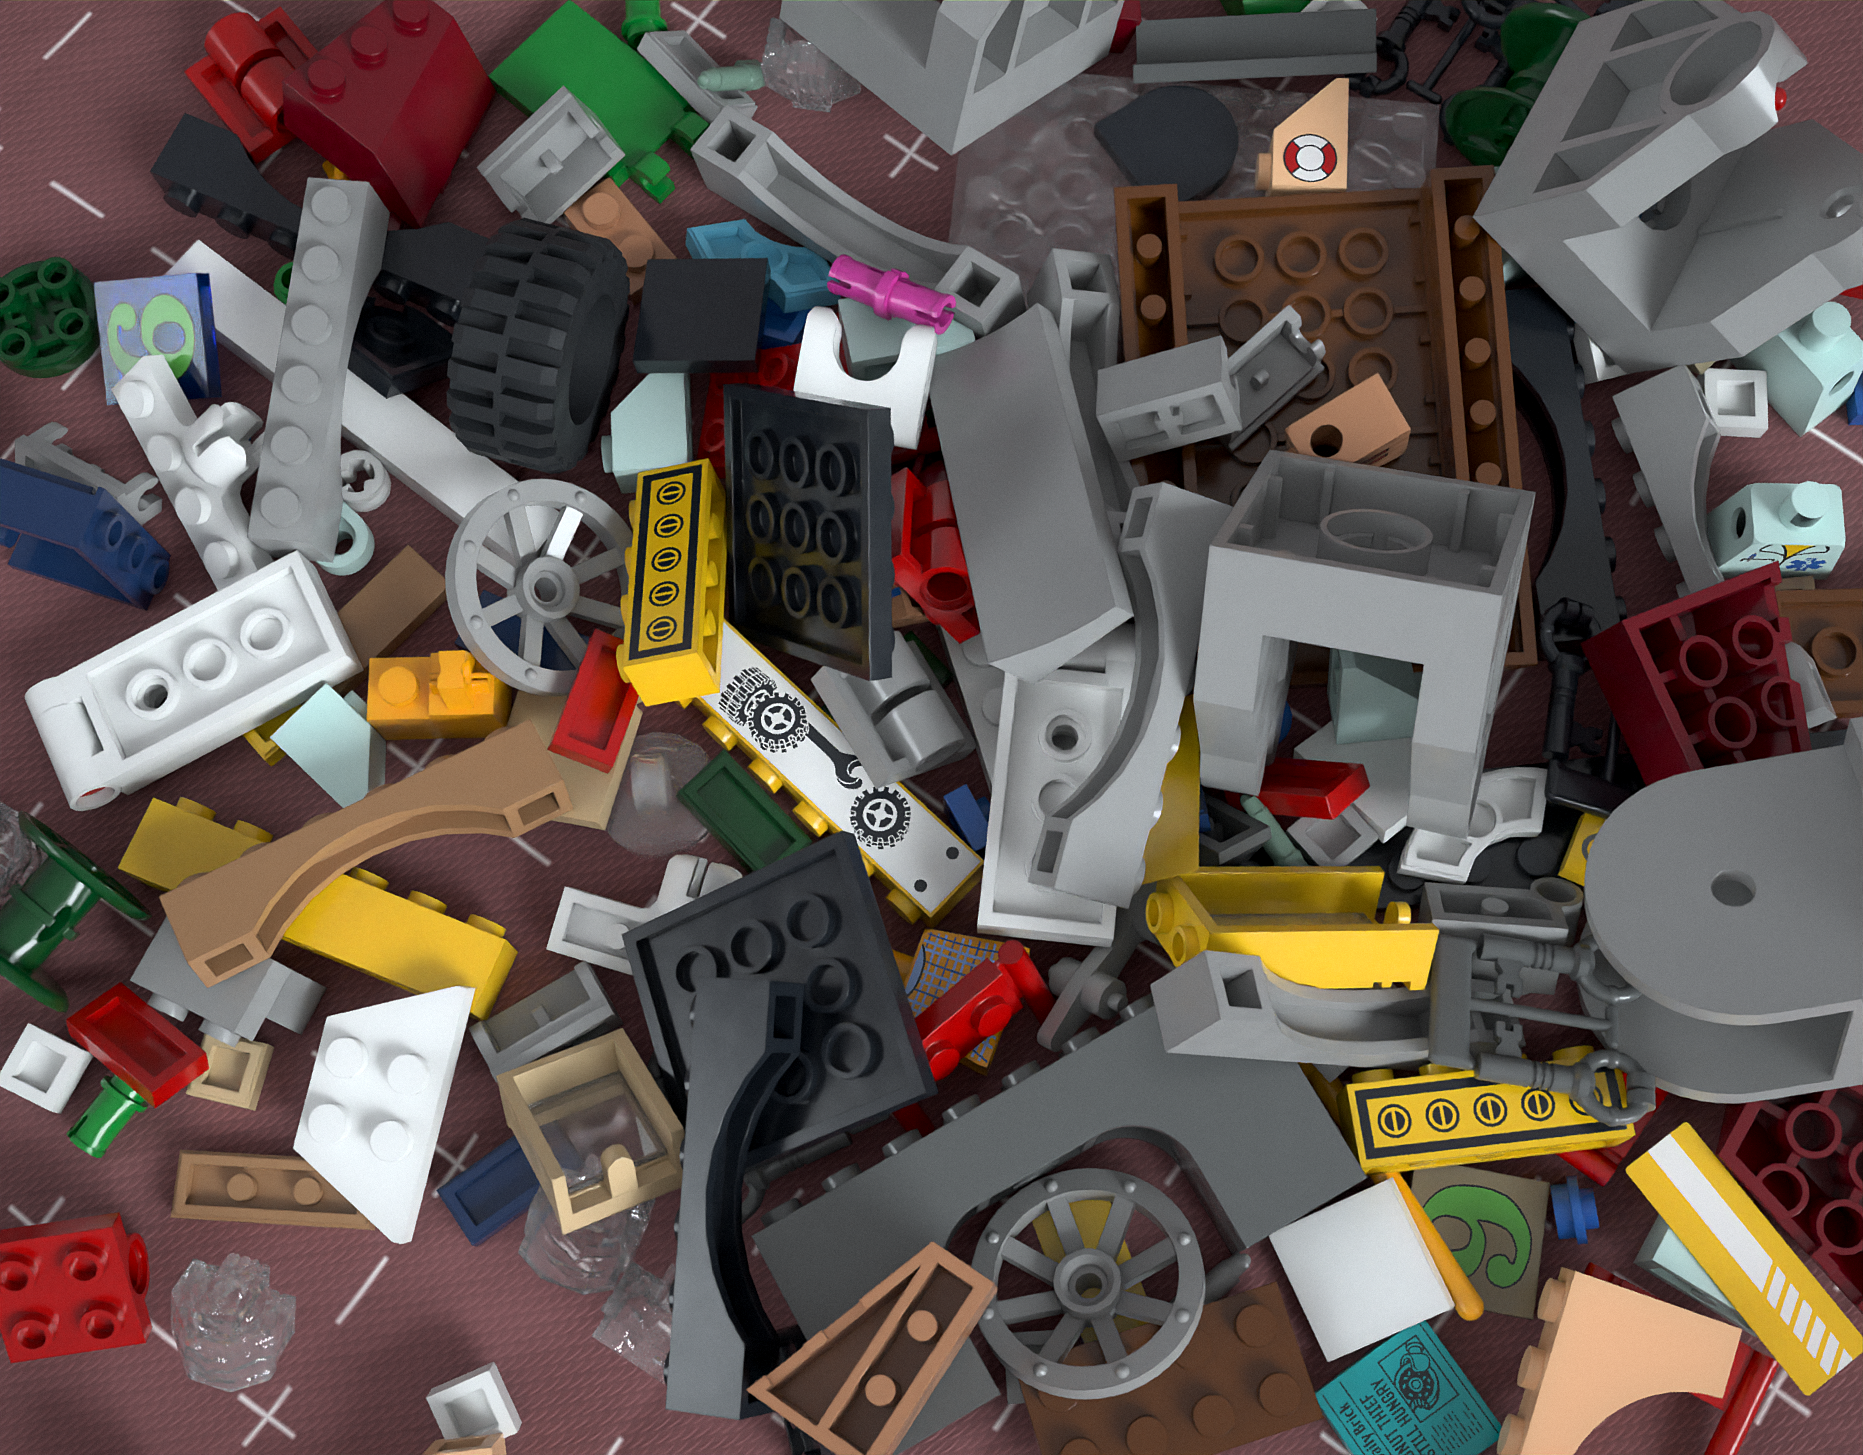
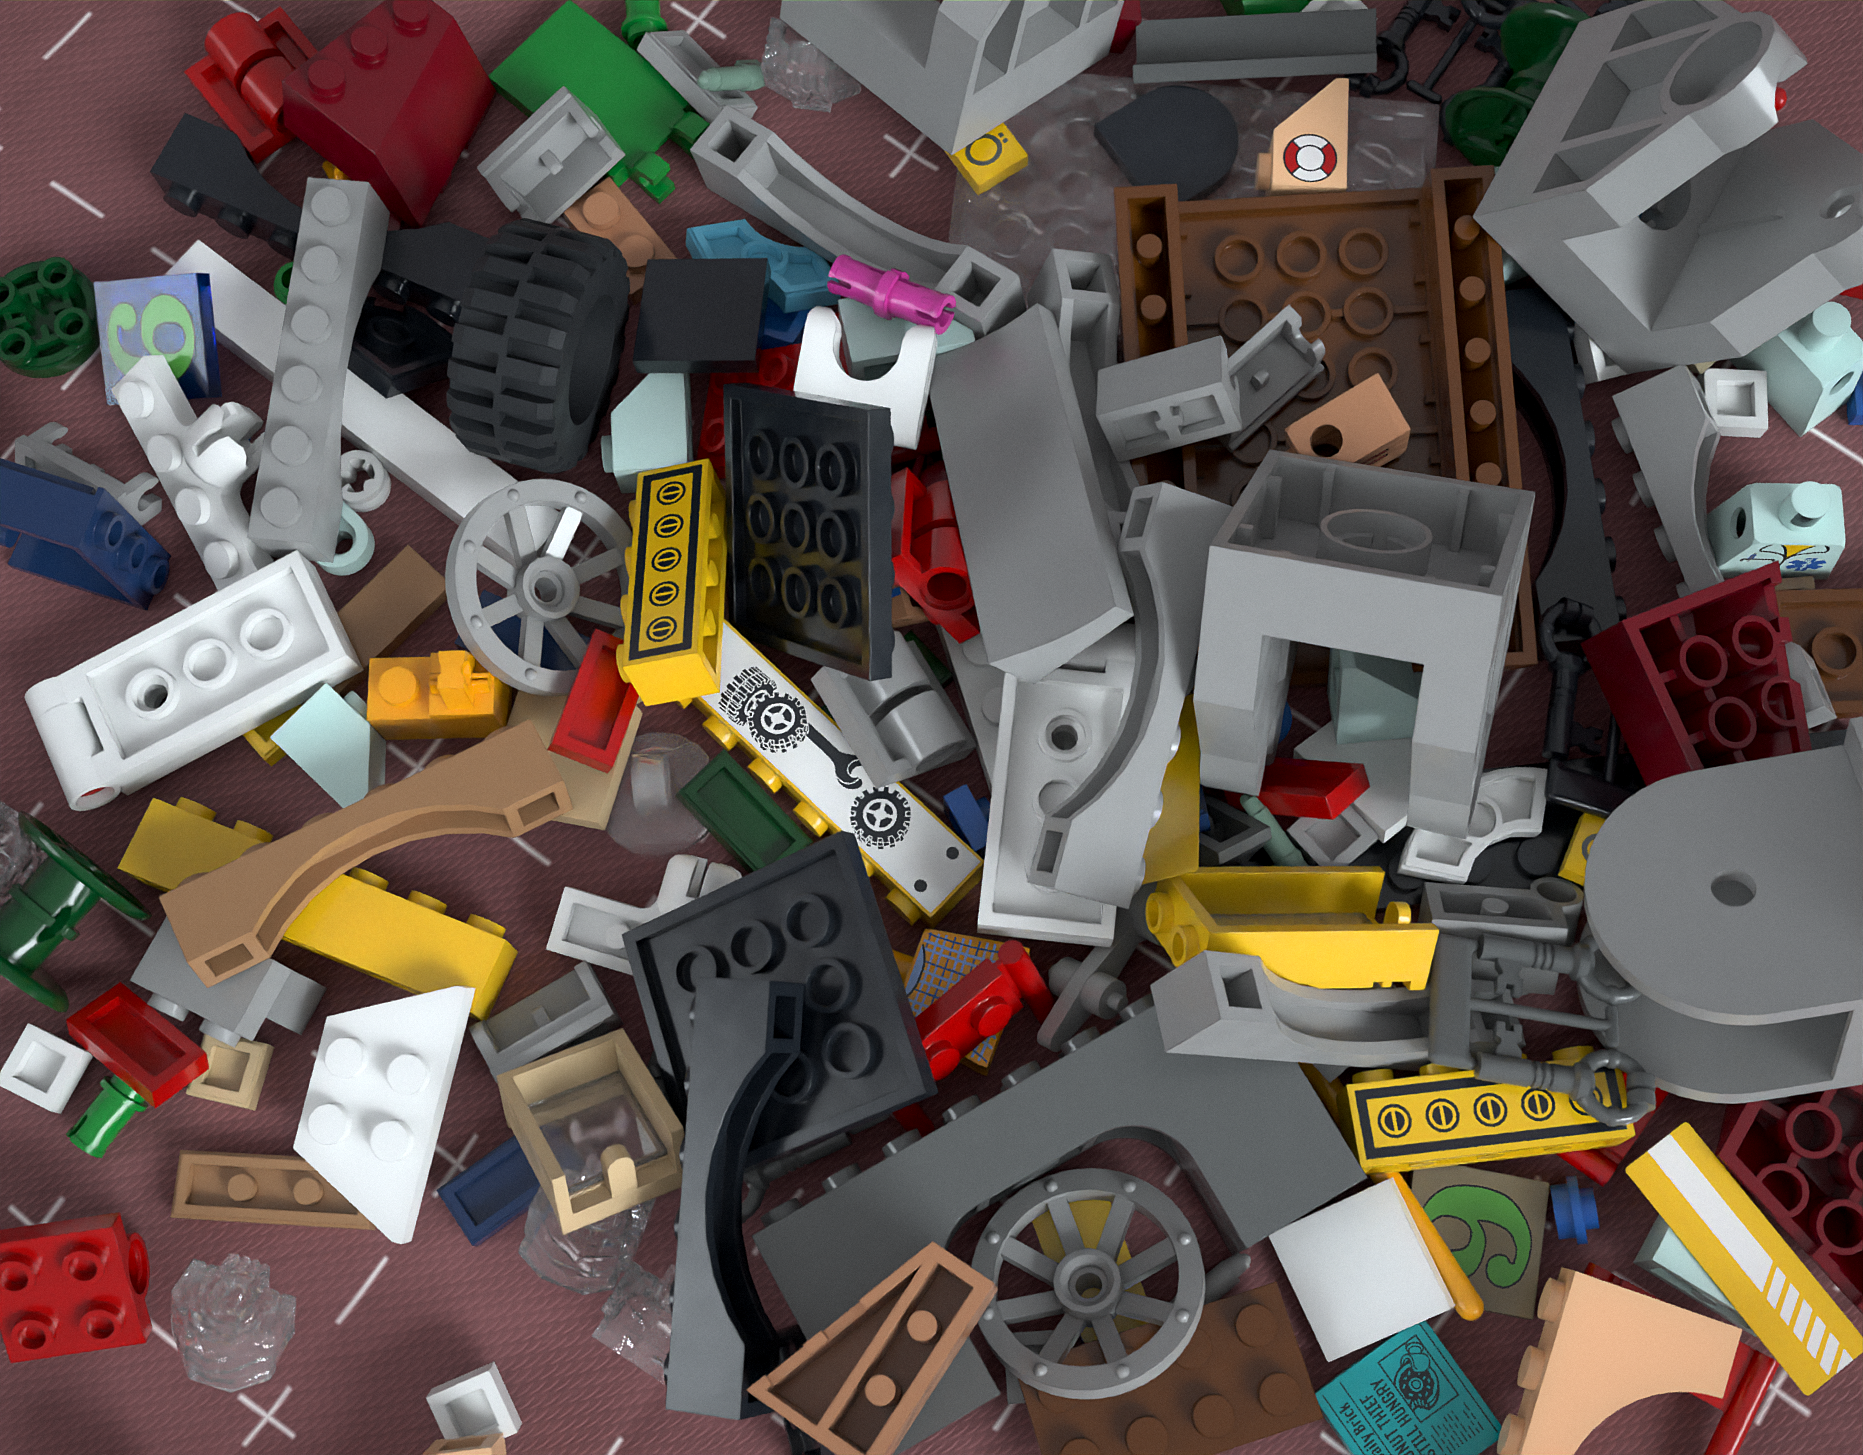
(990, 159): none -> yellow tile

